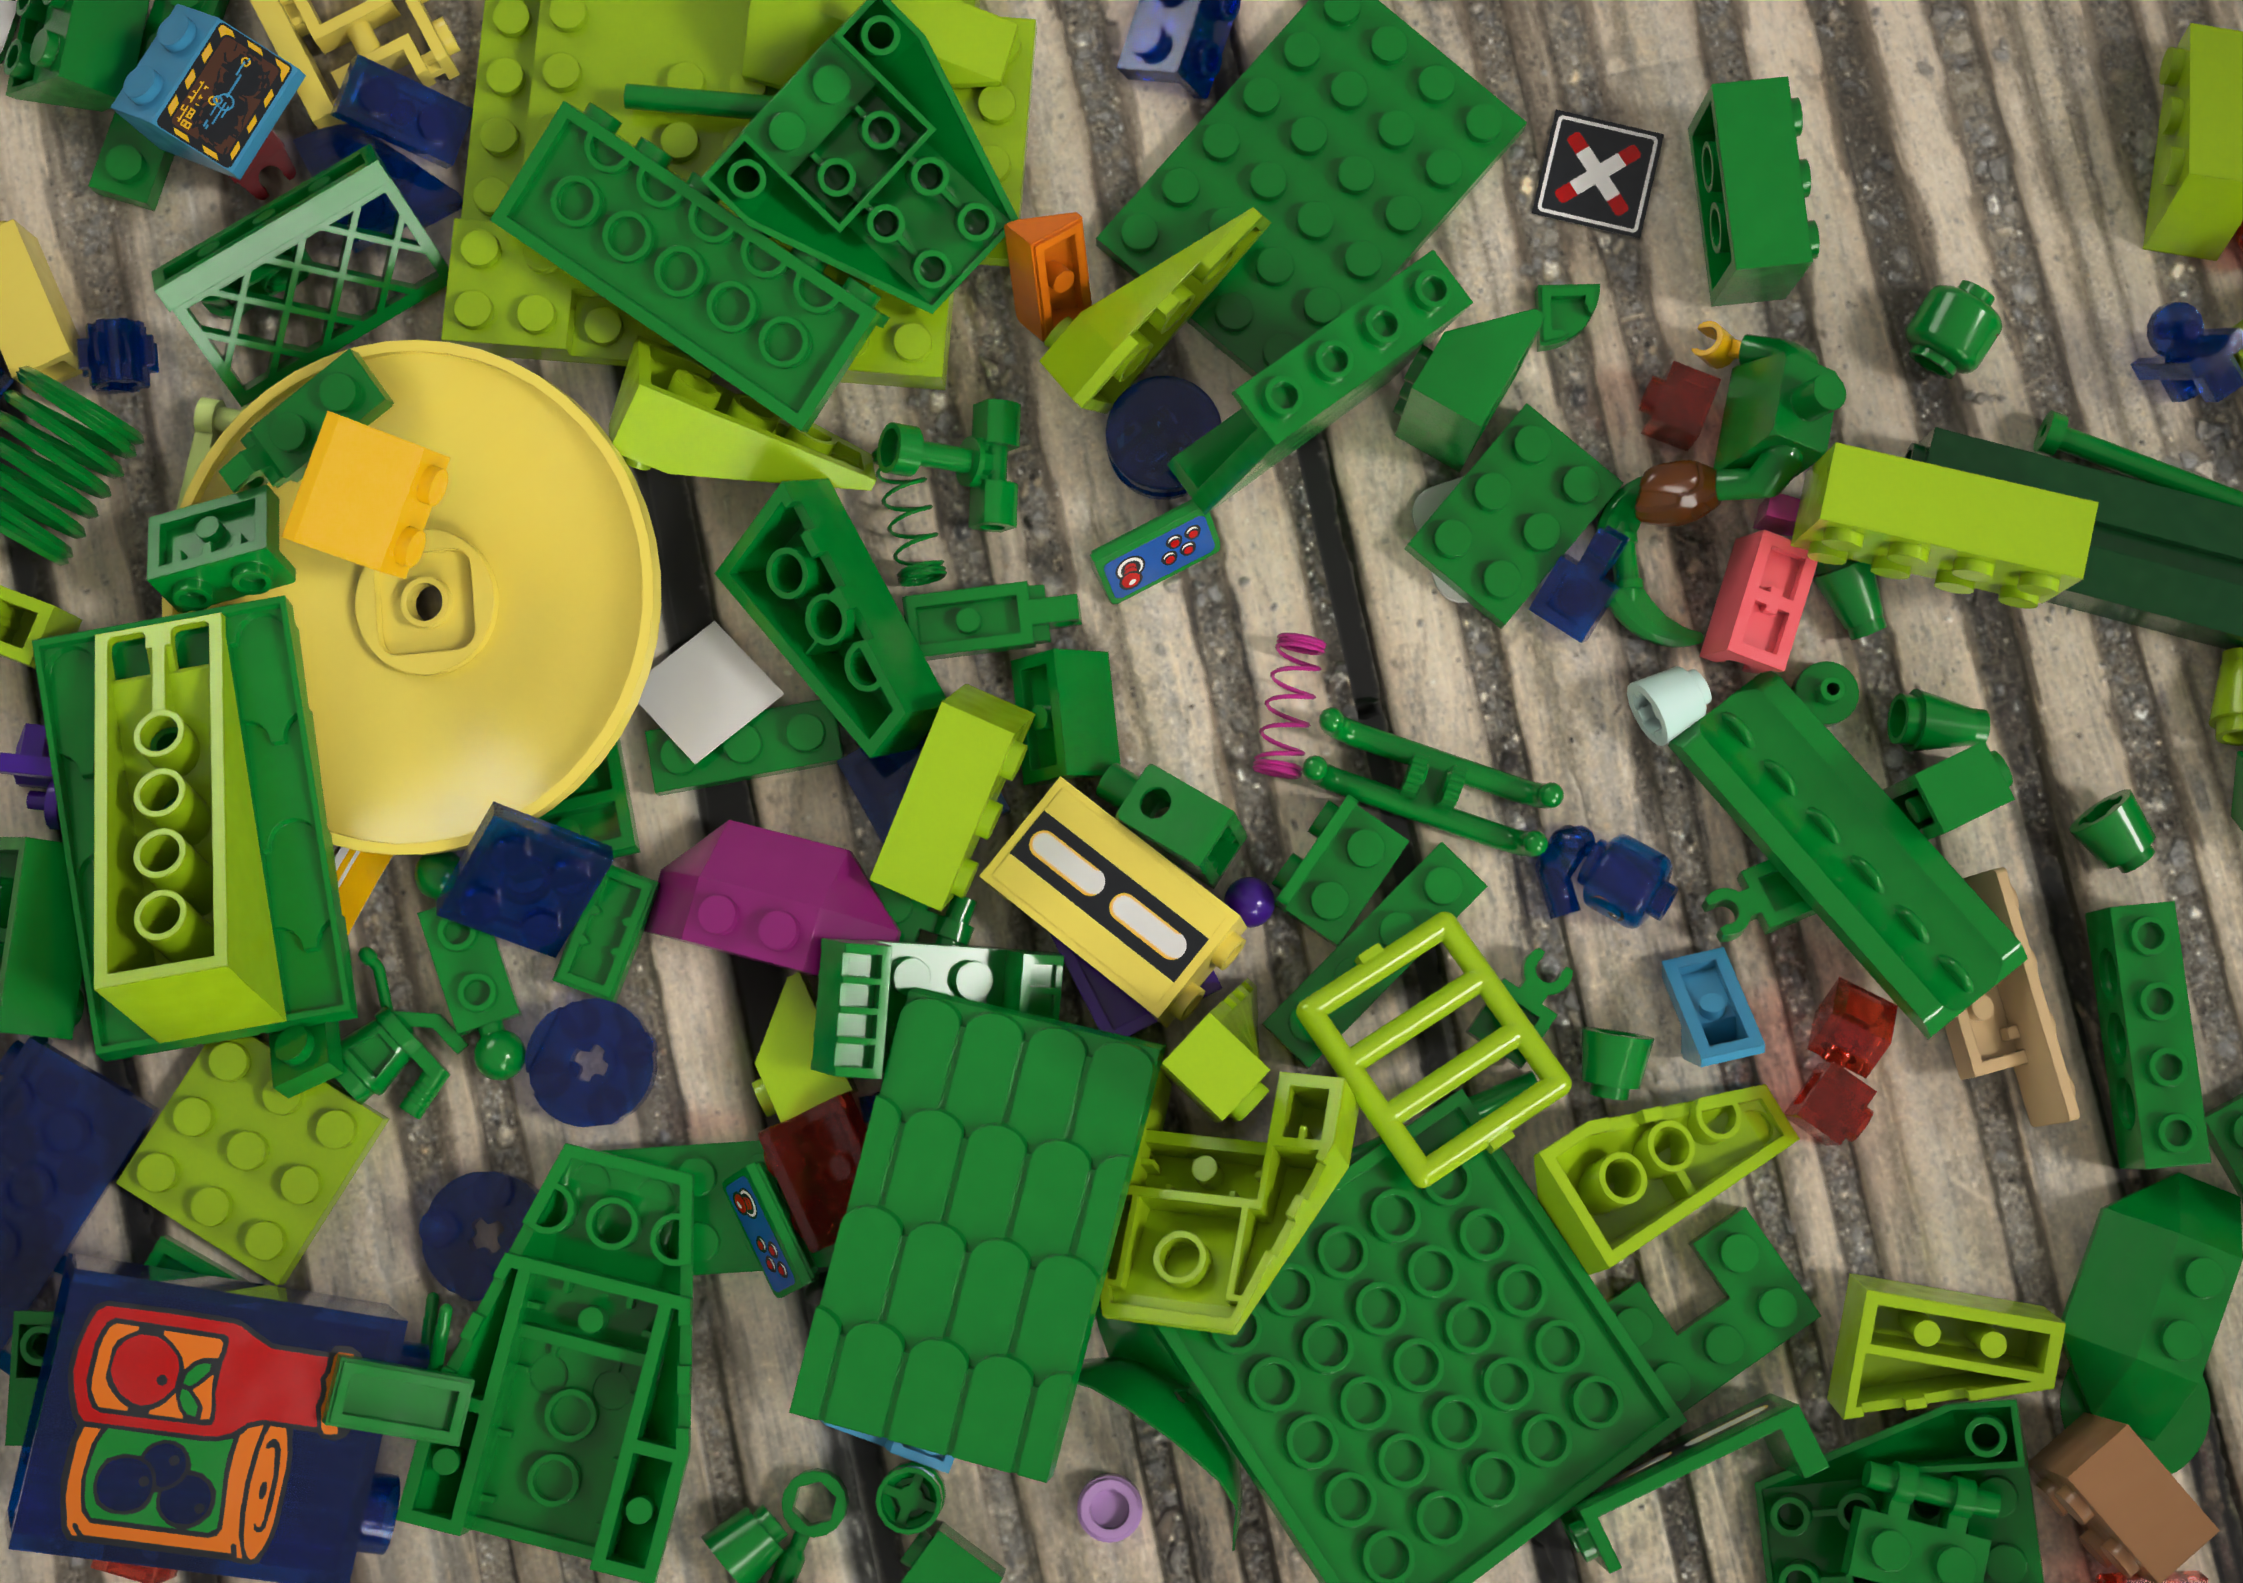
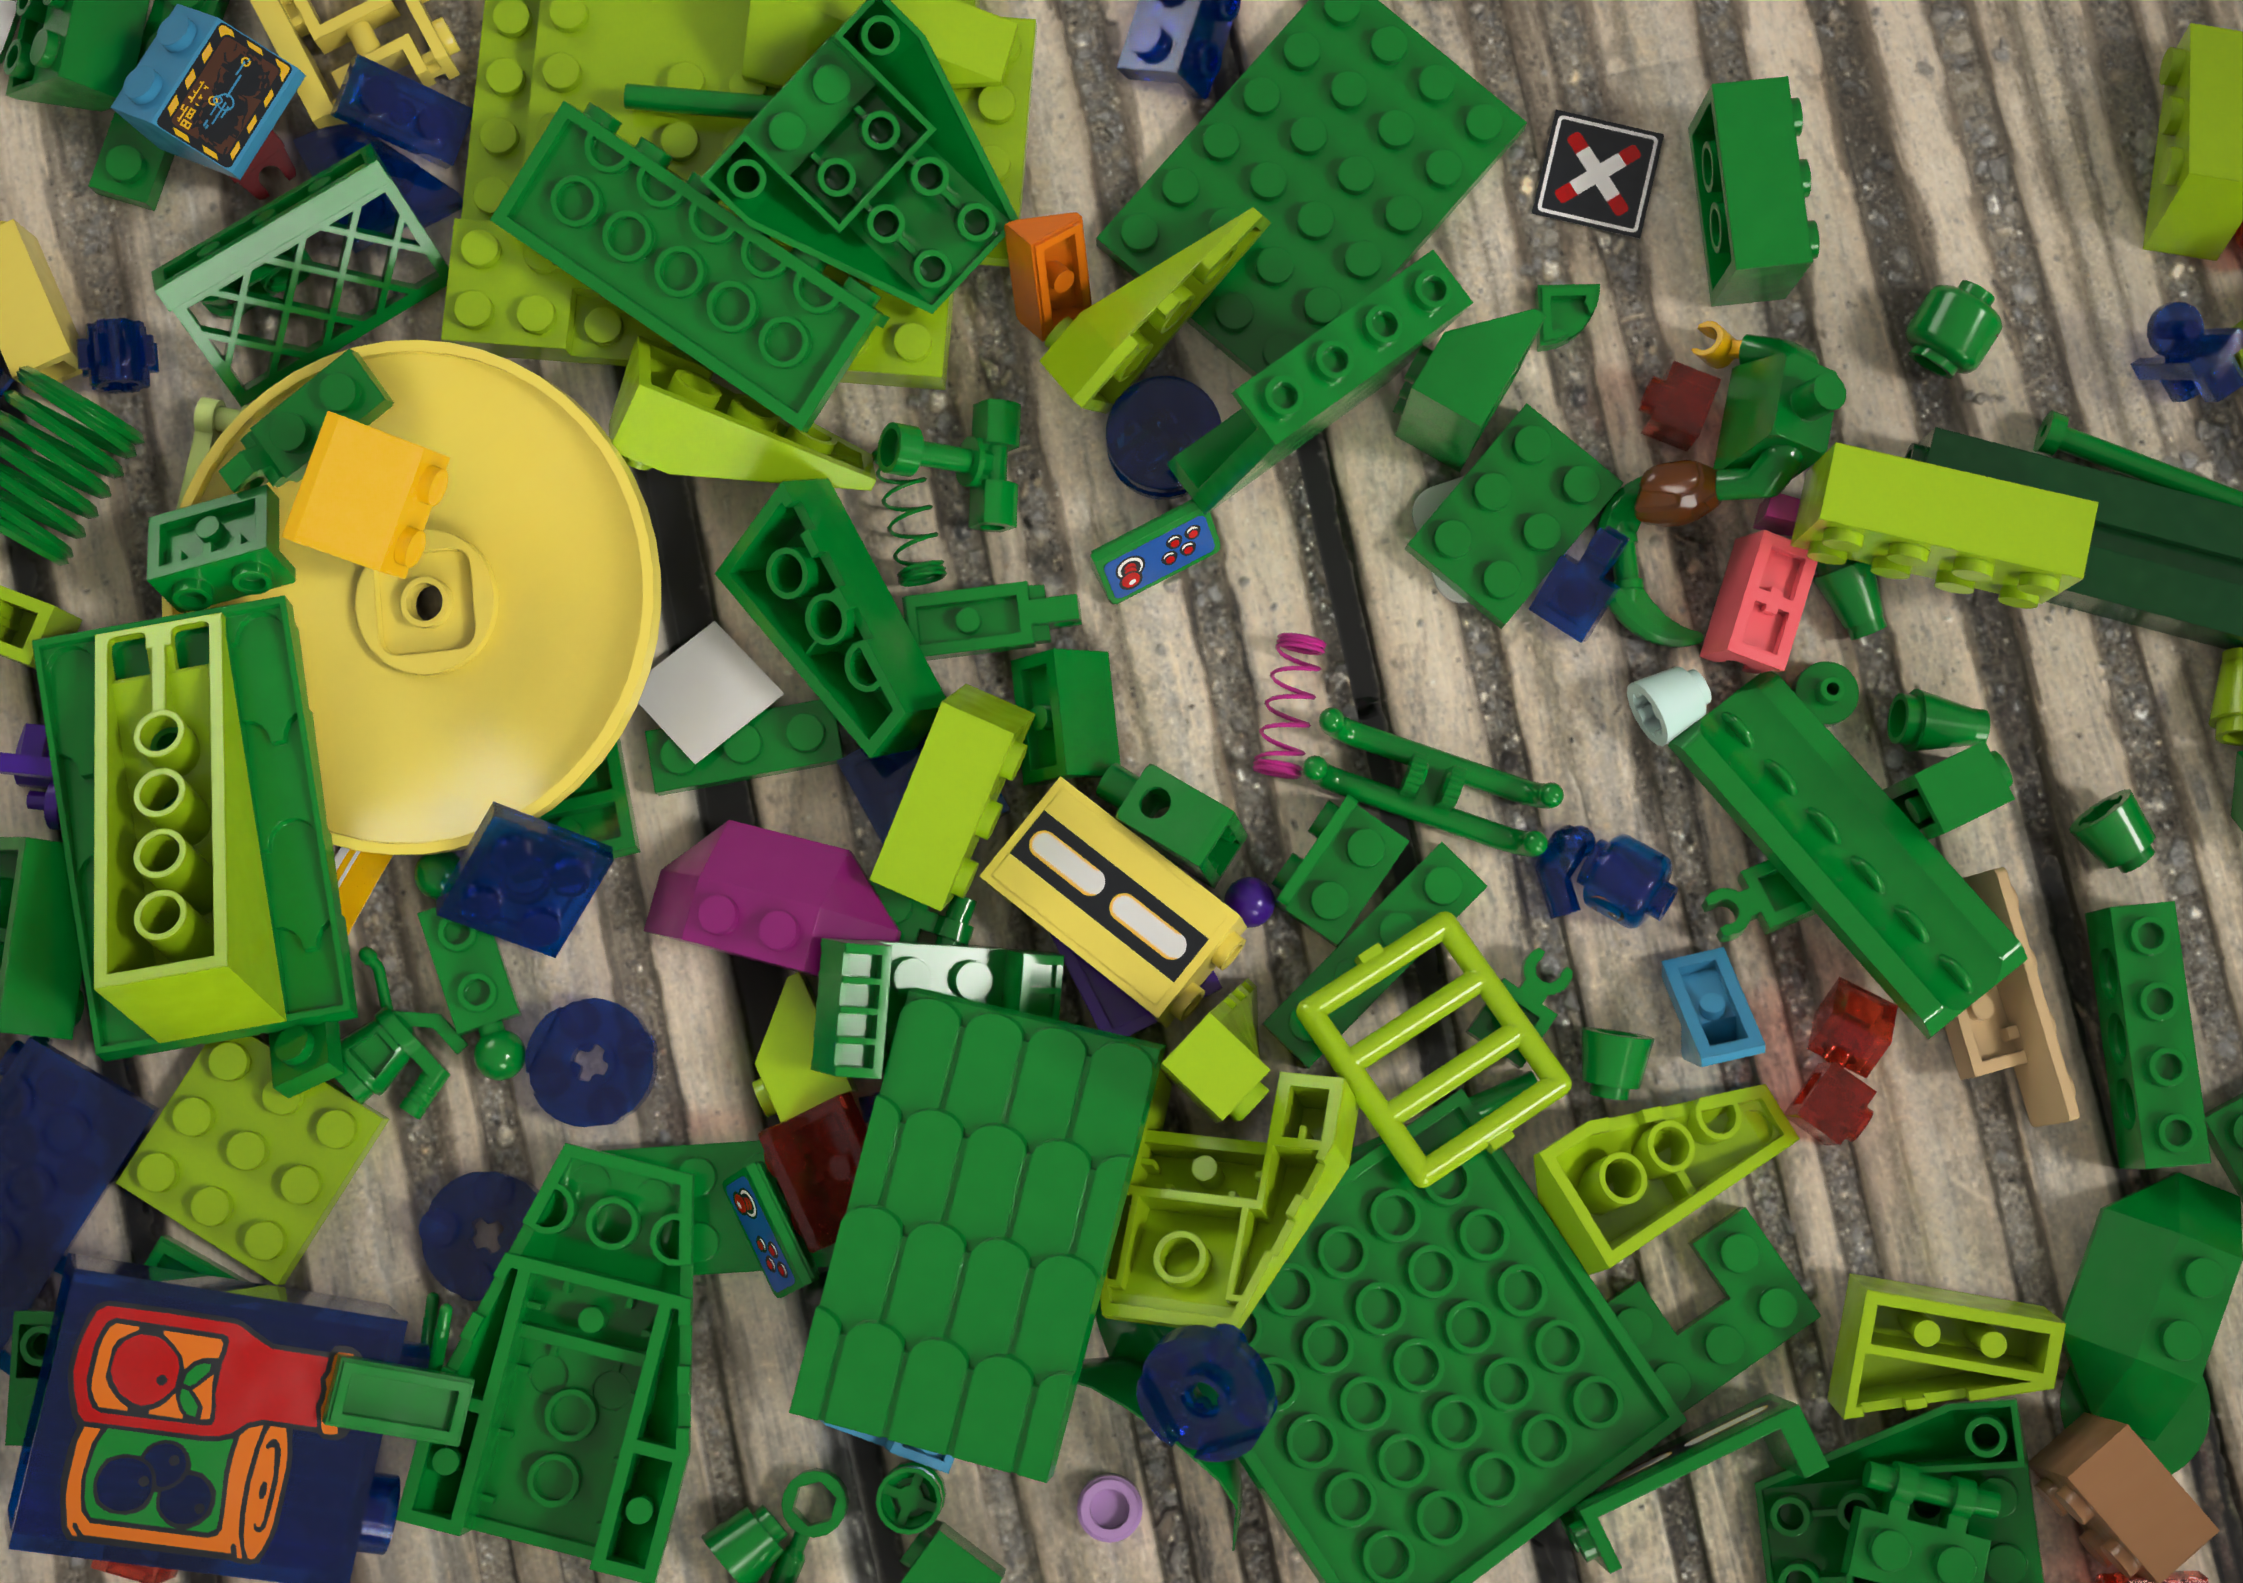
(607, 934): green plate -> none
(1231, 1368): none -> clear blue plate

